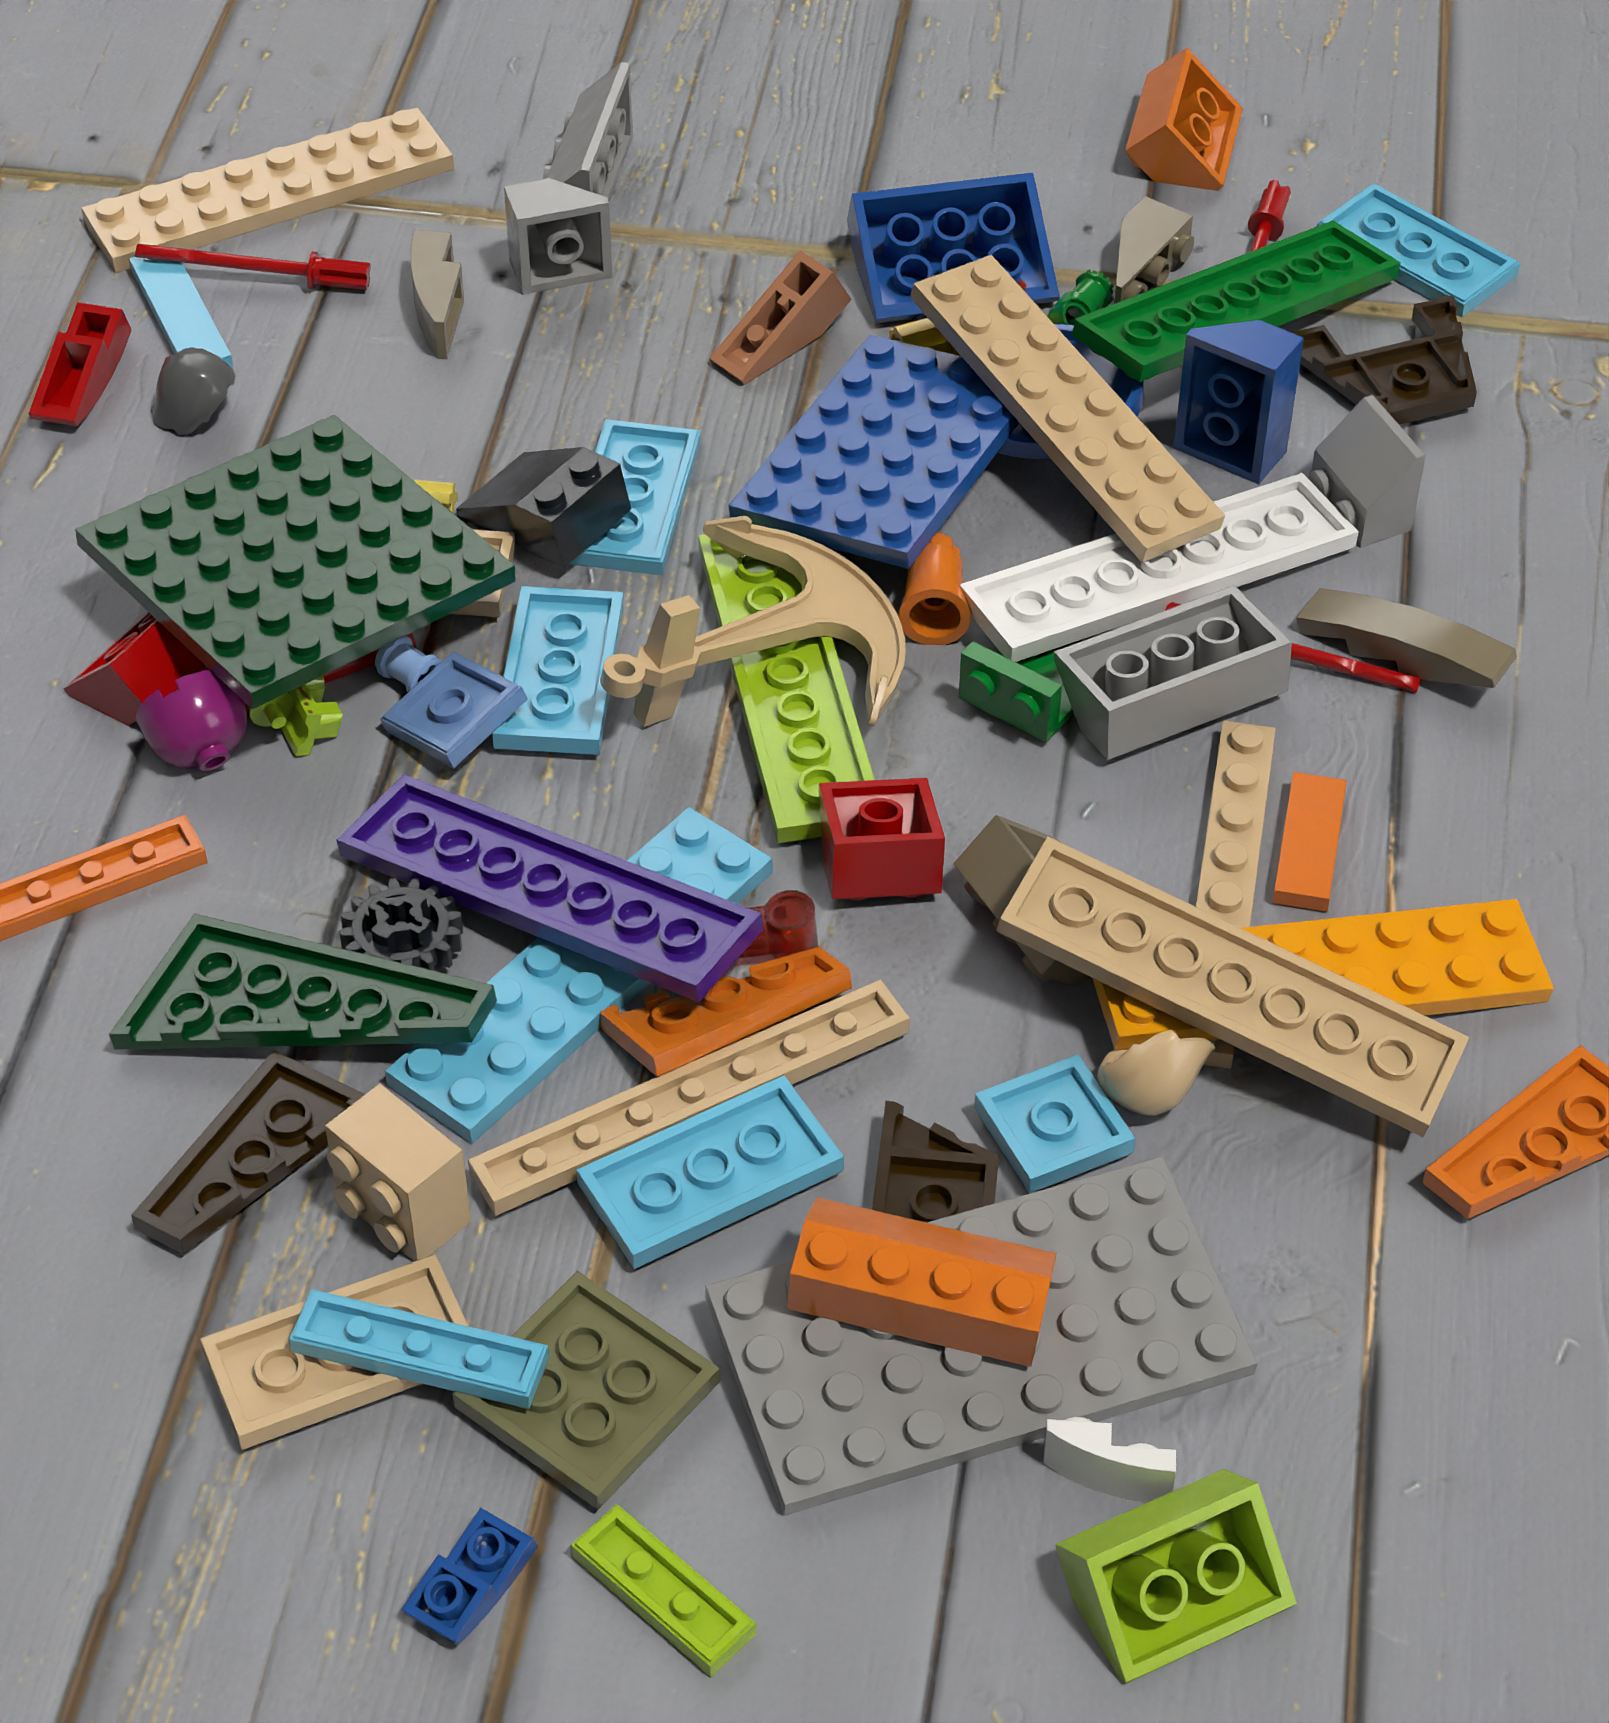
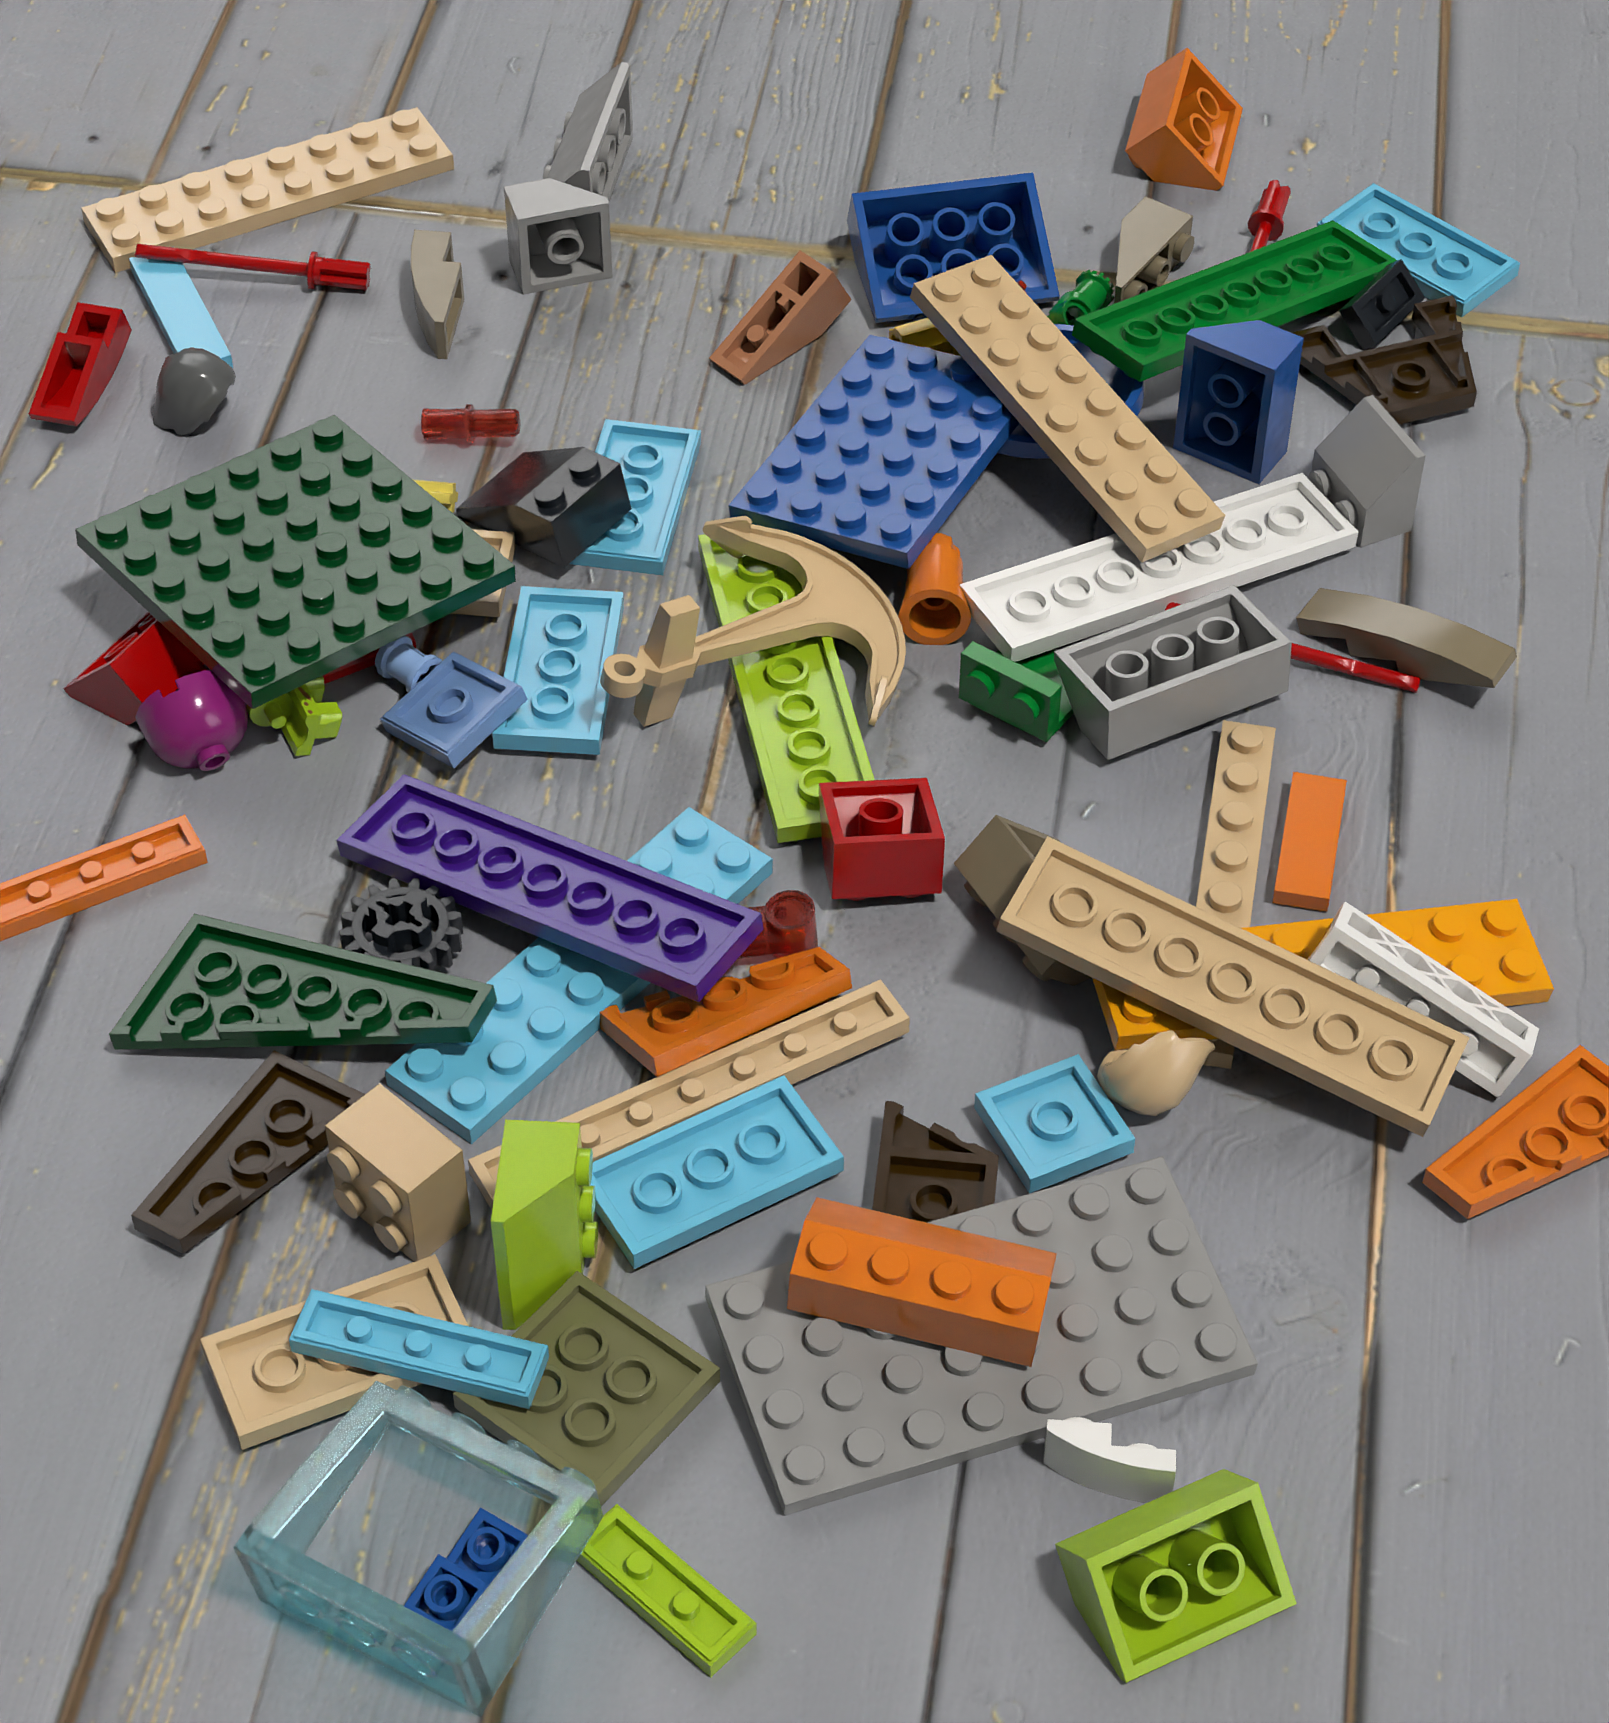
(469, 423): none -> clear red axle
(482, 1648): none -> clear light blue windscreen
(541, 1214): none -> lime slope
(1382, 304): none -> black plate
(1397, 970): none -> white fence

